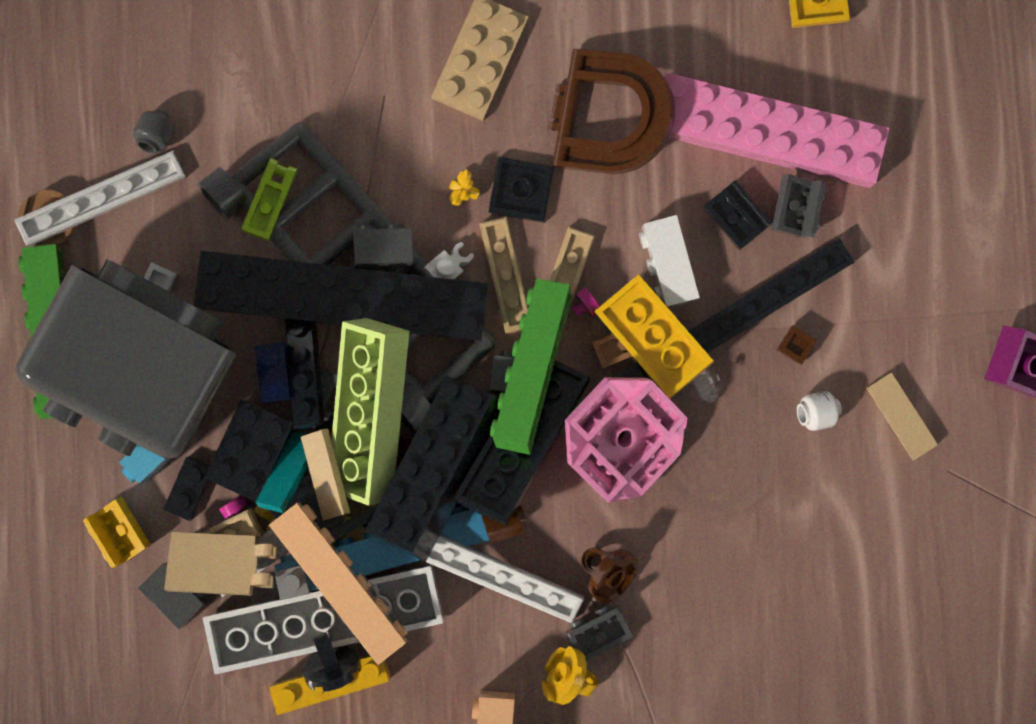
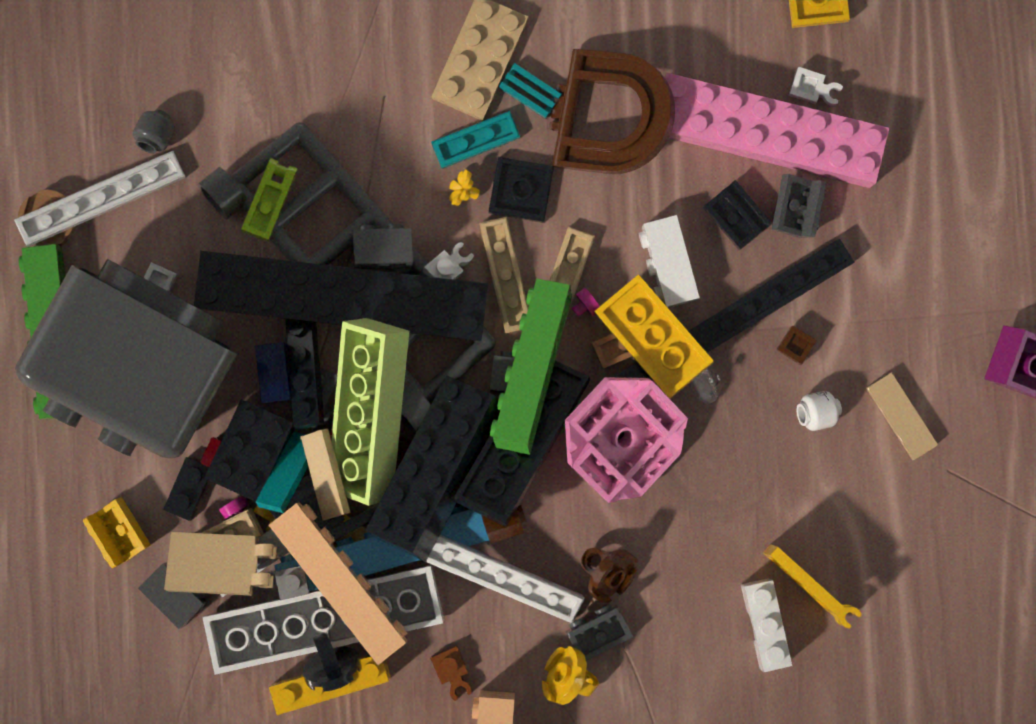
(142, 465): medium azure brick -> none
(210, 451): none -> dark red tile
(450, 668): none -> dark orange plate
(475, 140): none -> teal tile
(534, 80): none -> teal tile
(767, 625): none -> white arch
(810, 86): none -> white plate
(810, 586): none -> yellow tile

